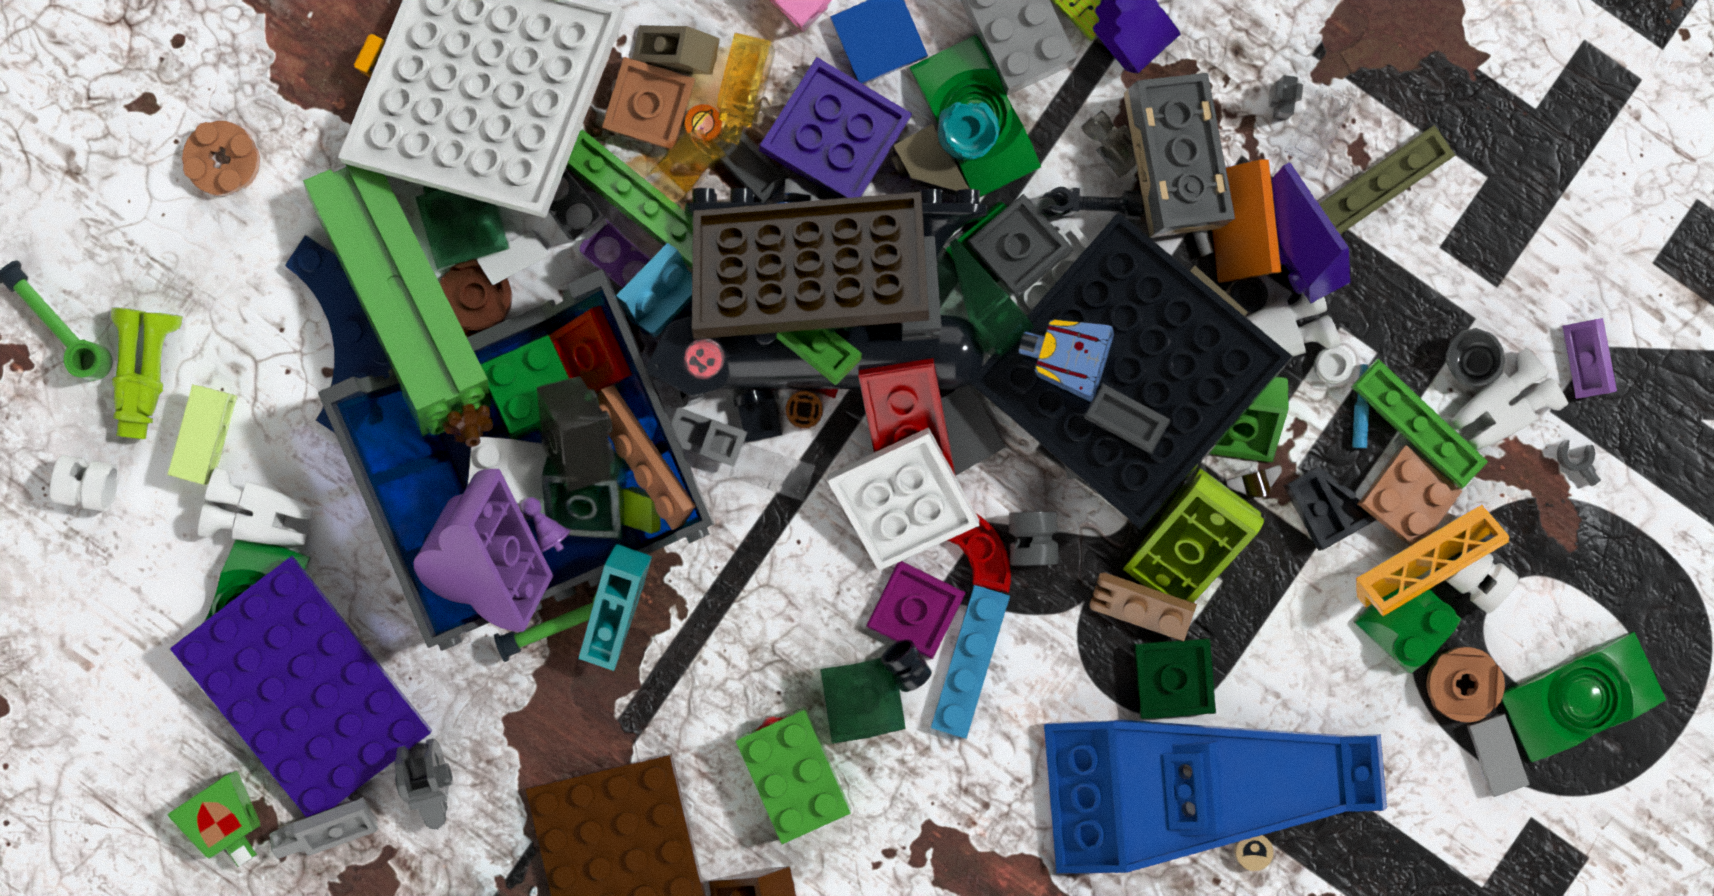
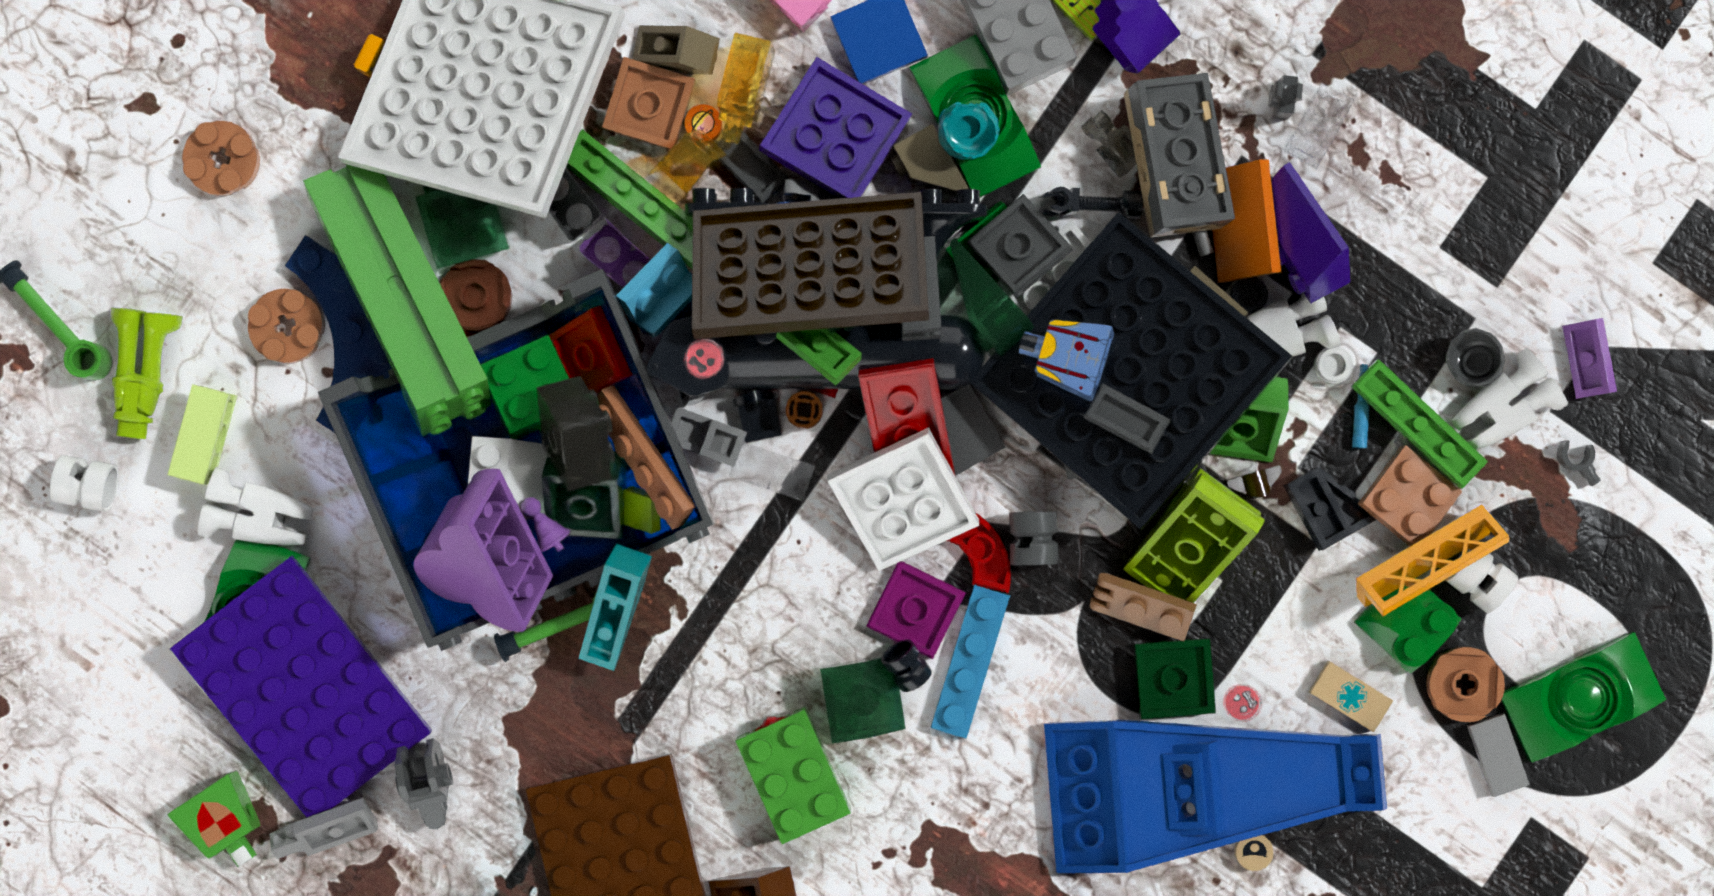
(305, 335): none -> nougat plate
(469, 425): reddish brown plant -> none
(522, 254): white sticker -> none
(1242, 702): none -> clear tile
(1350, 696): none -> tan tile
(1387, 179): olive tile -> none

